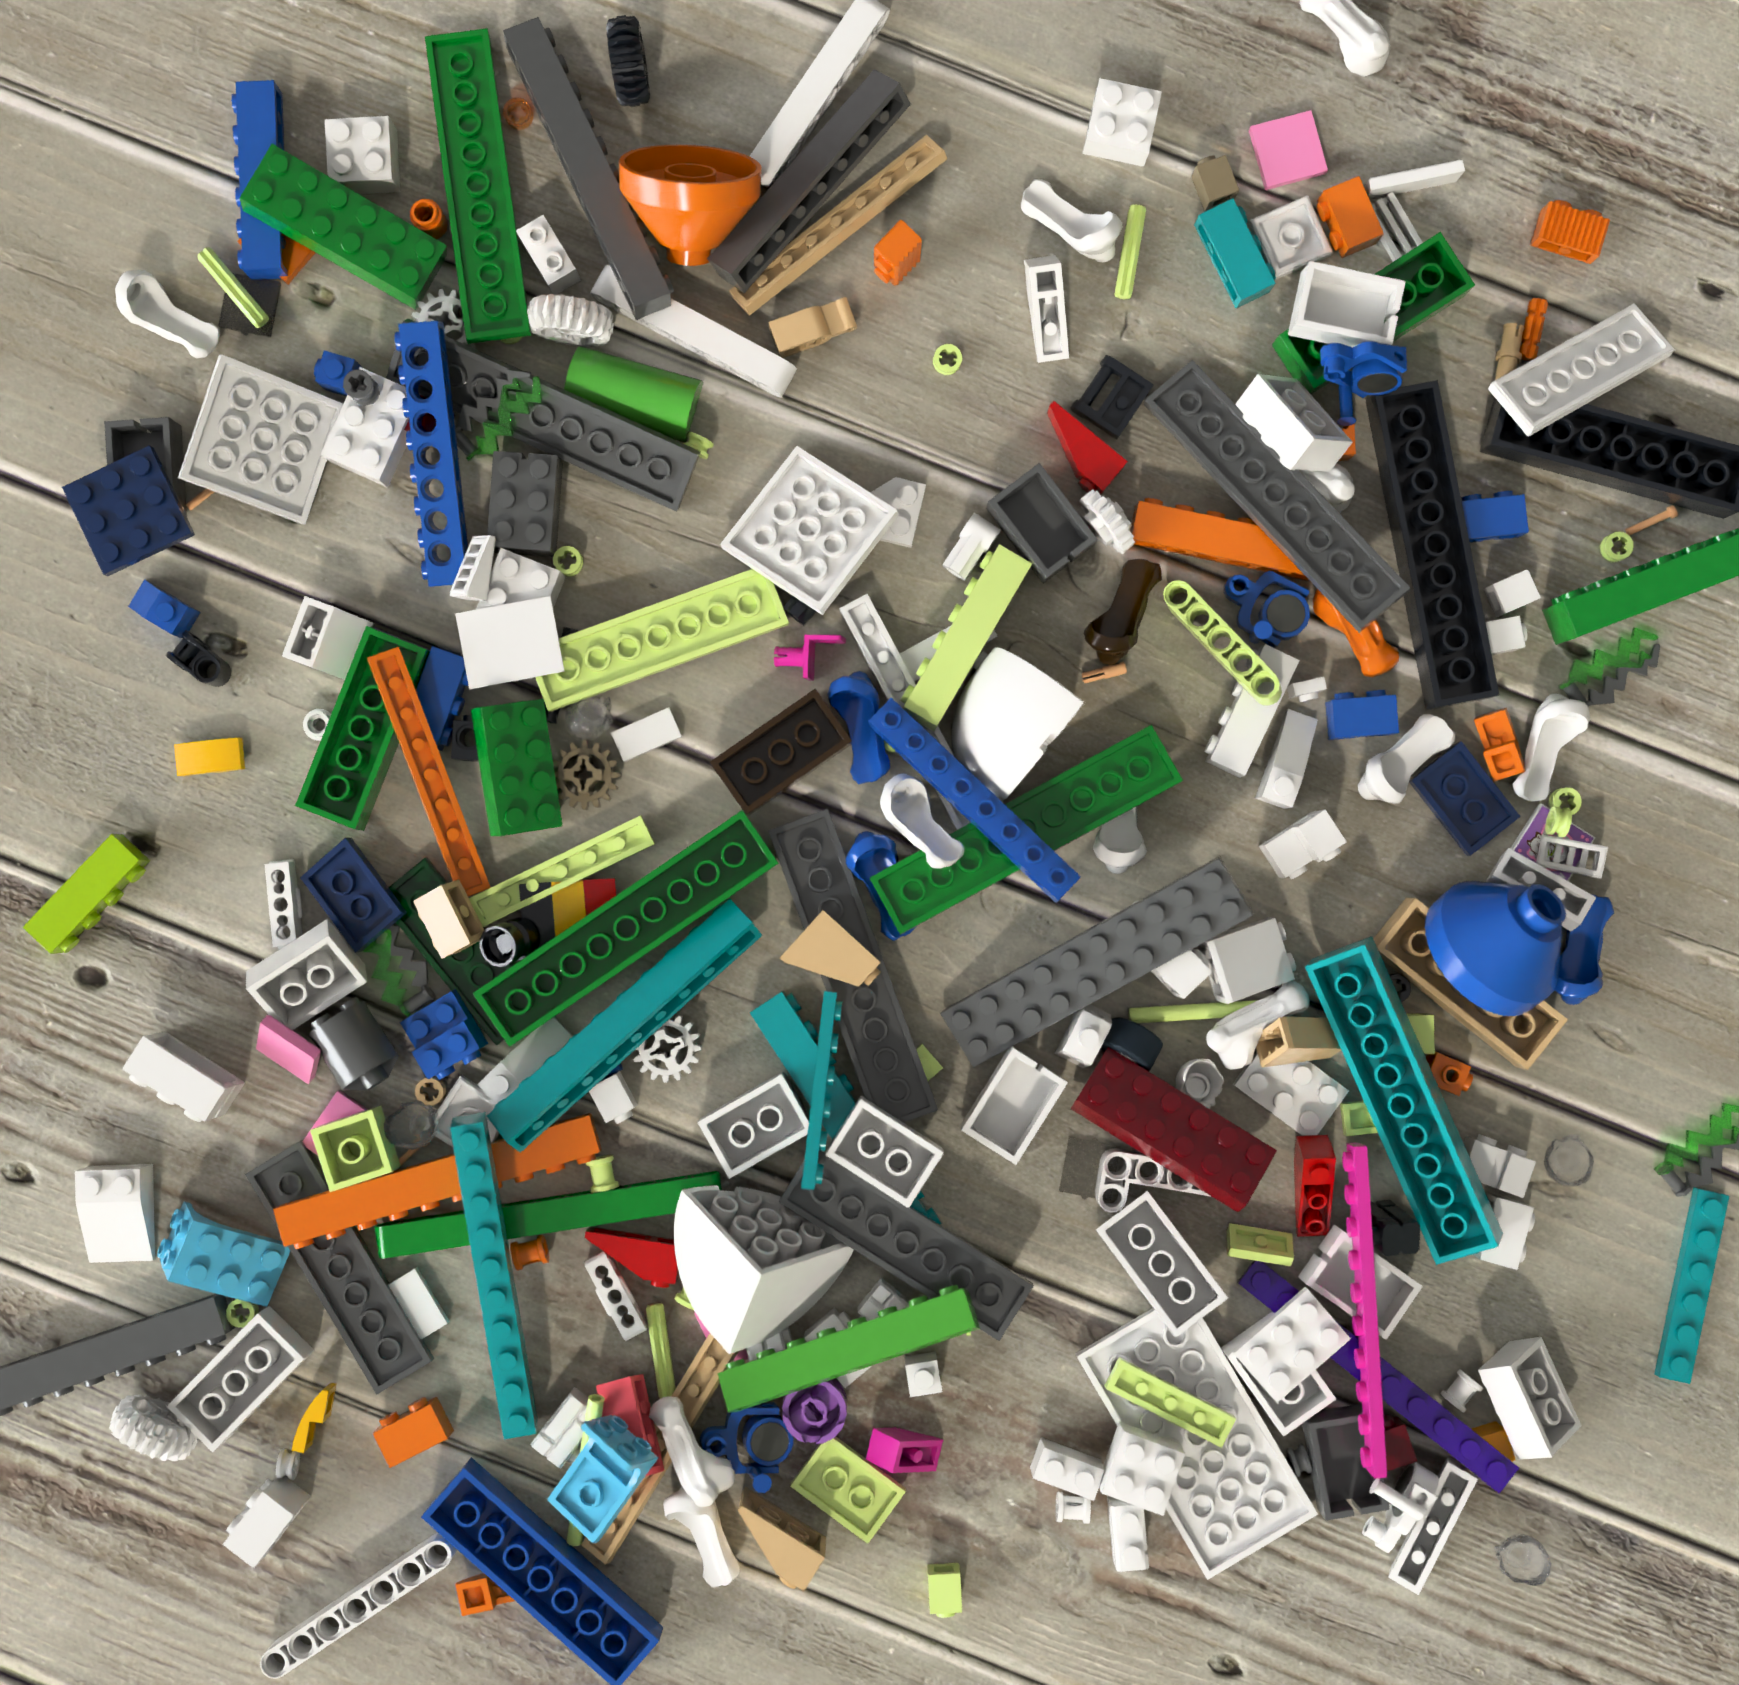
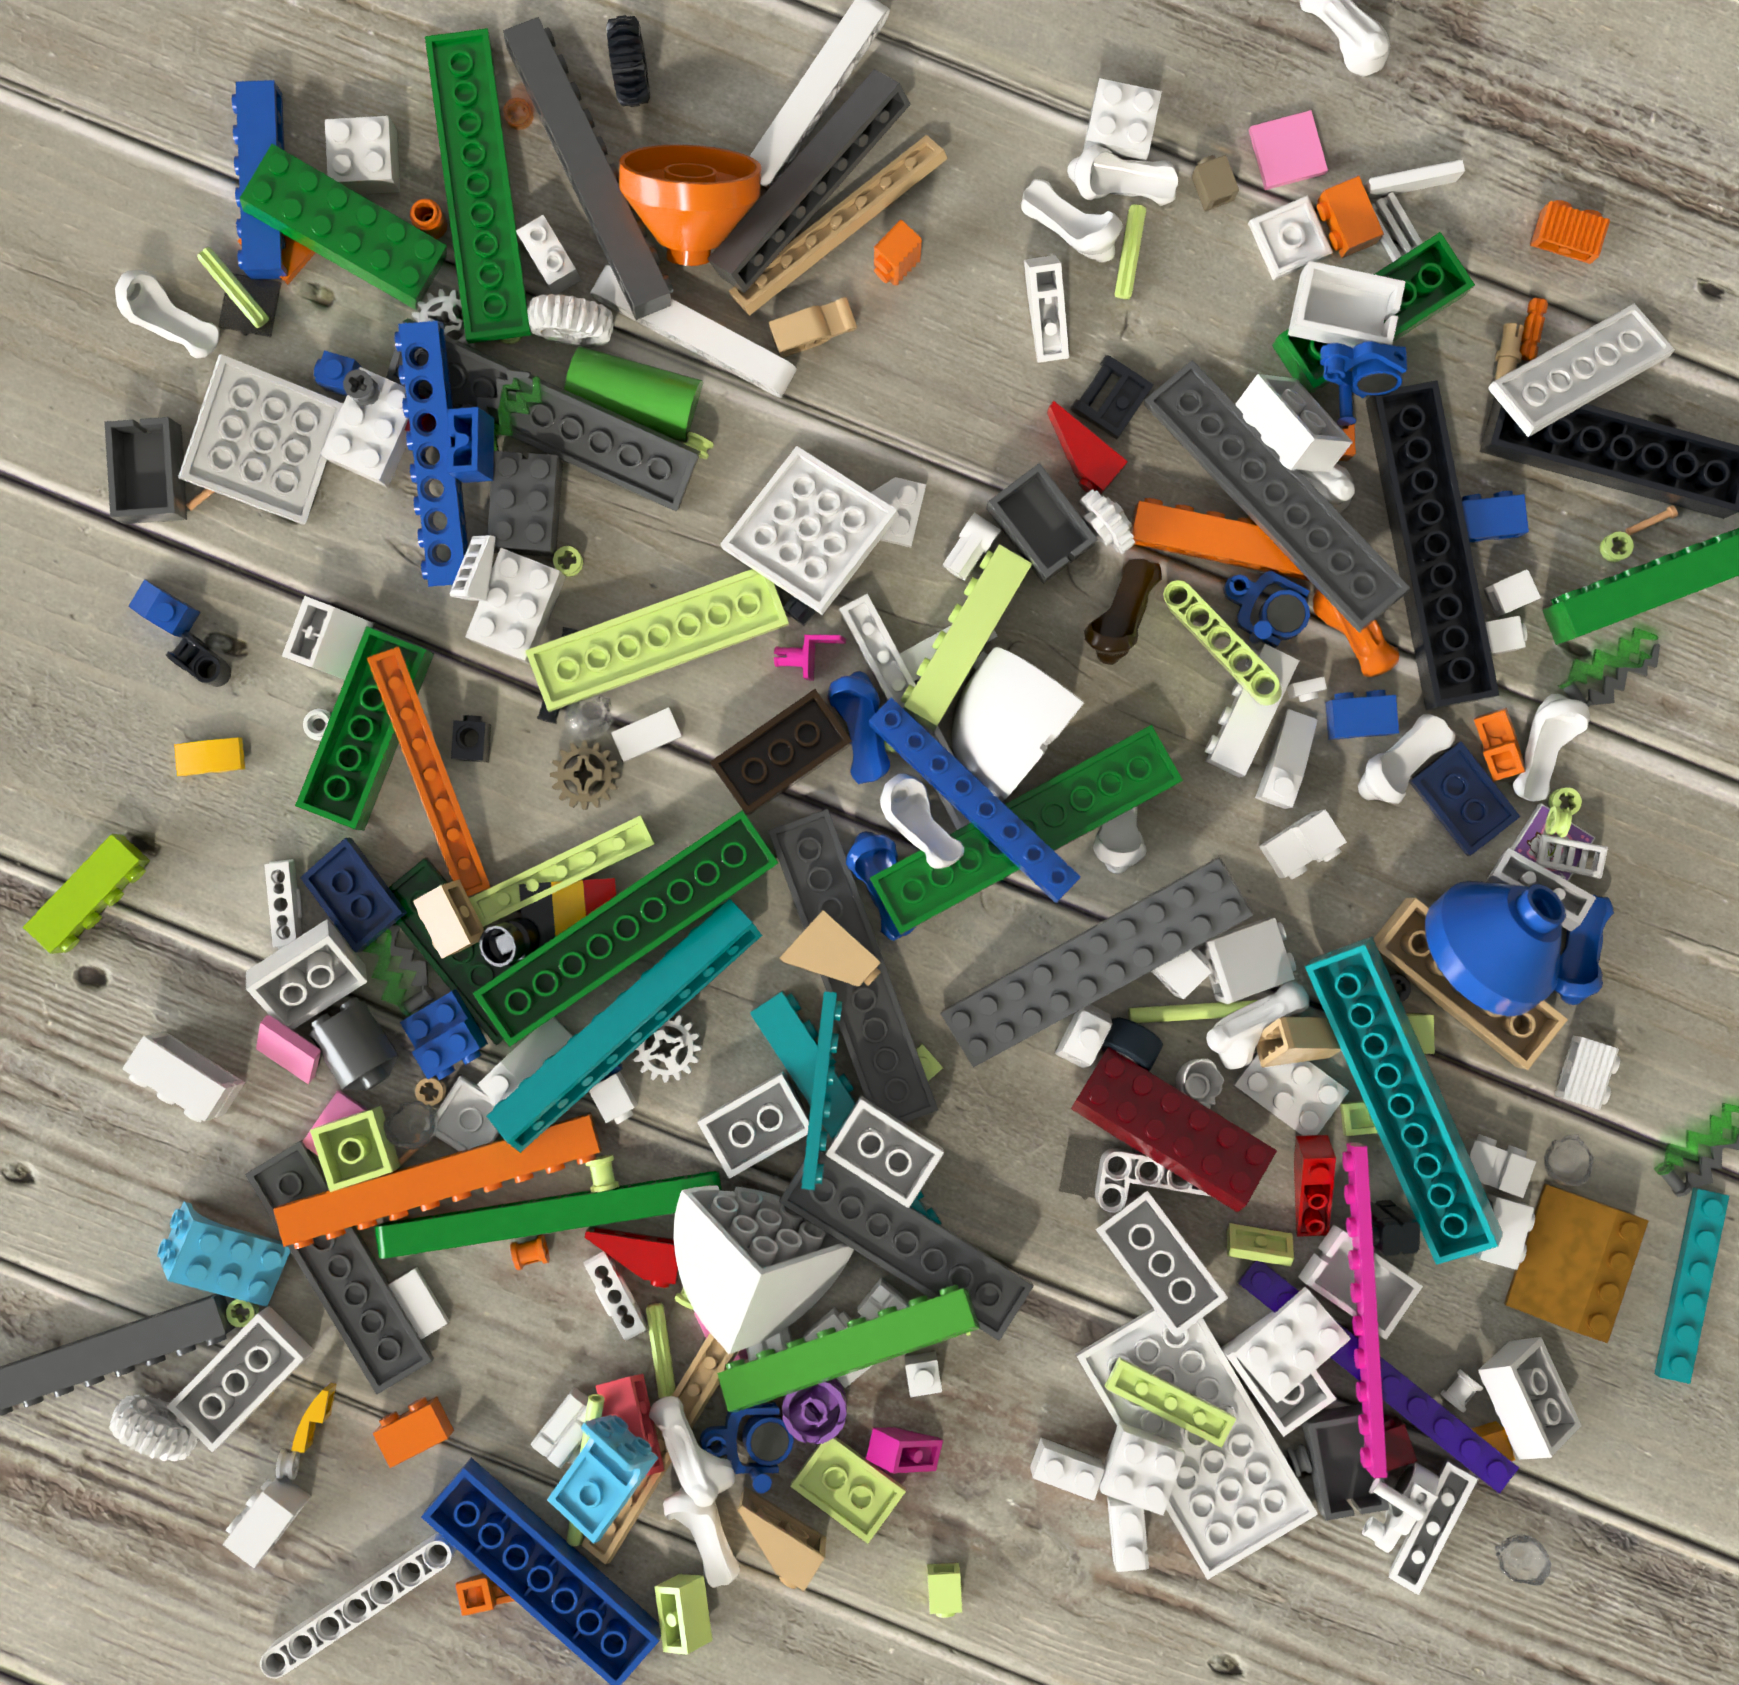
(116, 1212): white slope -> none
(128, 511): dark blue plate -> none
(441, 693): blue brick -> none
(474, 445): none -> blue brick
(494, 1274): teal brick -> none
(509, 642): white sticker -> none
(516, 767): green brick -> none
(683, 1613): none -> yellowish green brick
(948, 349): yellowish green bush -> none
(1013, 1105): white piece -> none
(1072, 1508): white bush -> none
(1103, 173): none -> white hair
(1108, 672): light nougat pin -> none
(1235, 253): teal brick -> none
(1441, 1065): orange brick -> none
(1576, 1263): none -> pearl gold slope
(1588, 1072): none -> white brick

